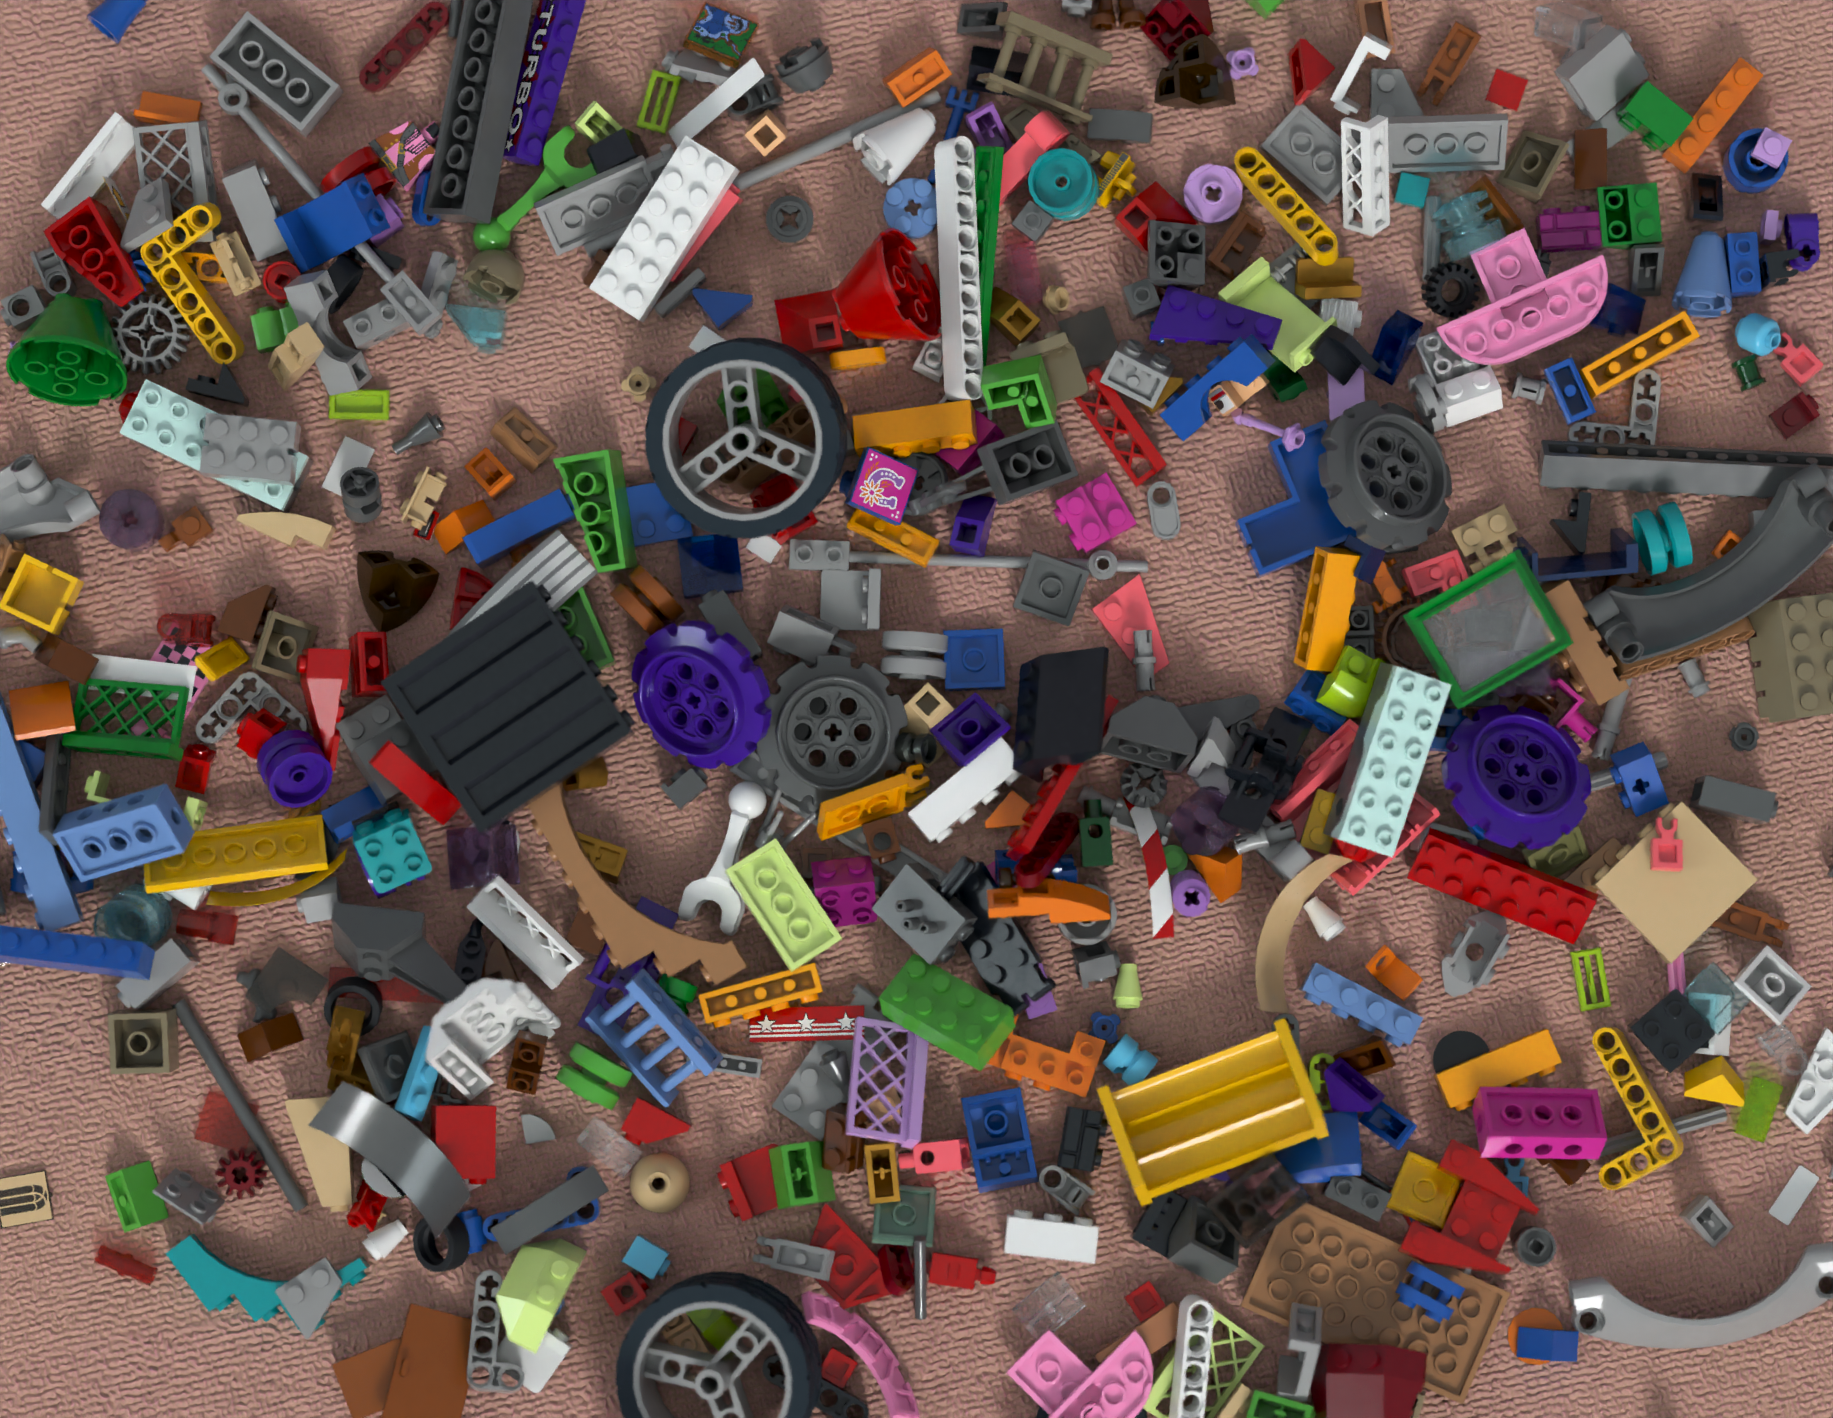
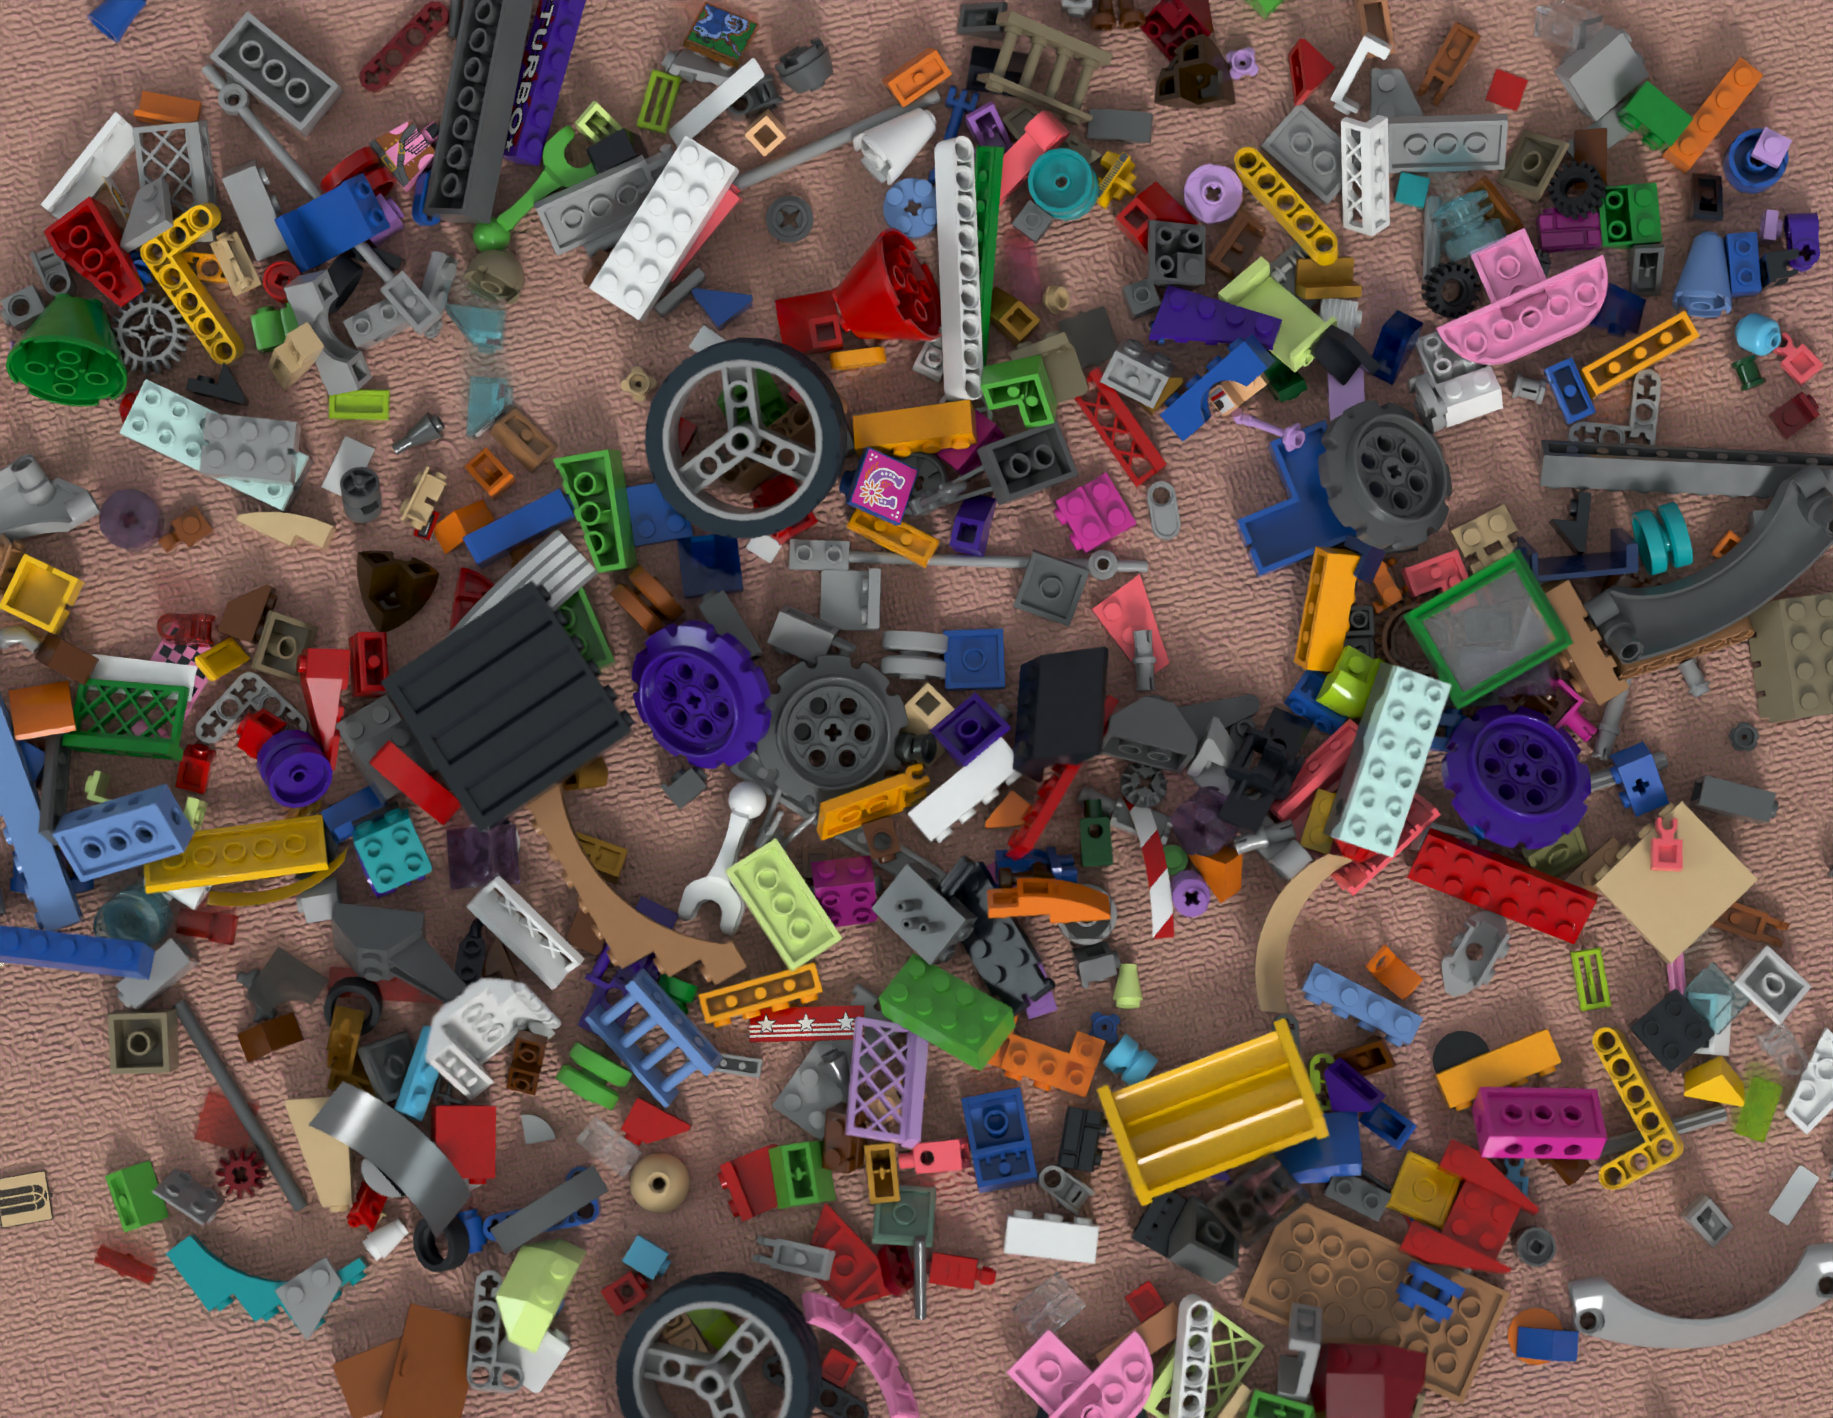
(487, 403): none -> clear light blue slope
(1061, 828): dark red beam -> none
(1325, 920): white cone -> none
(1571, 176): none -> black tyre

